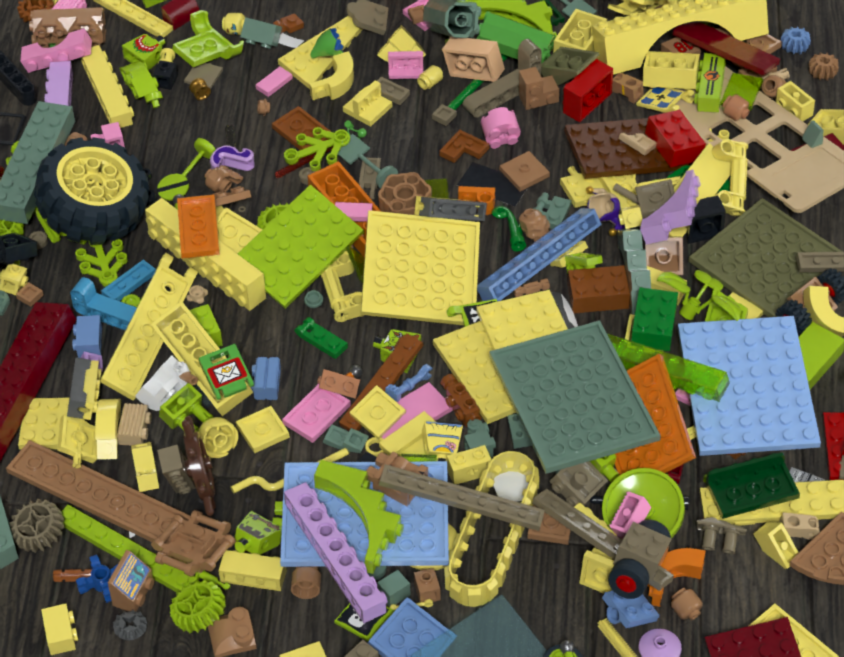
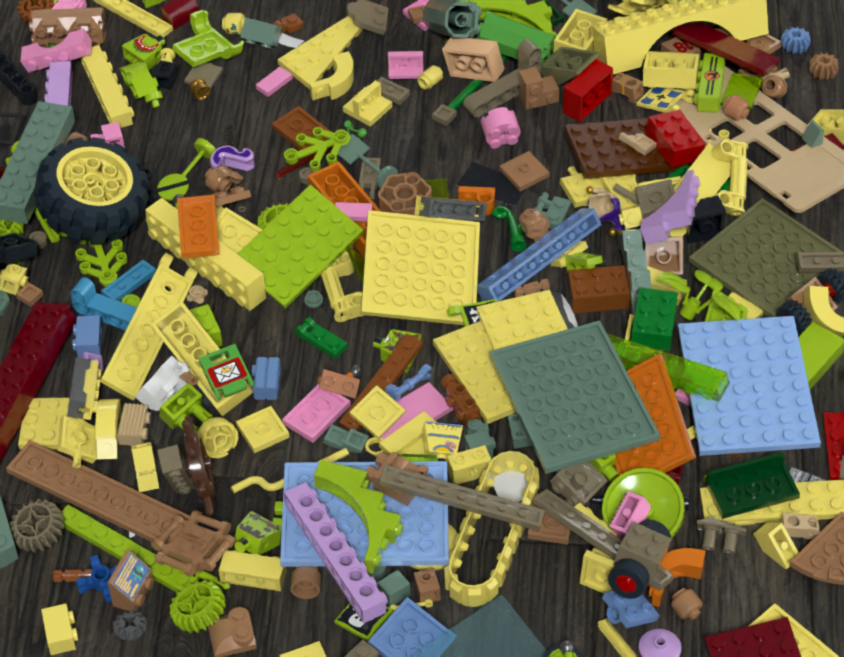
(263, 107): medium nougat plate -> none
(327, 44): bright green hat -> none
(400, 41): light yellow brick -> none
(461, 143): dark orange plate -> none
(795, 101): light yellow brick -> none

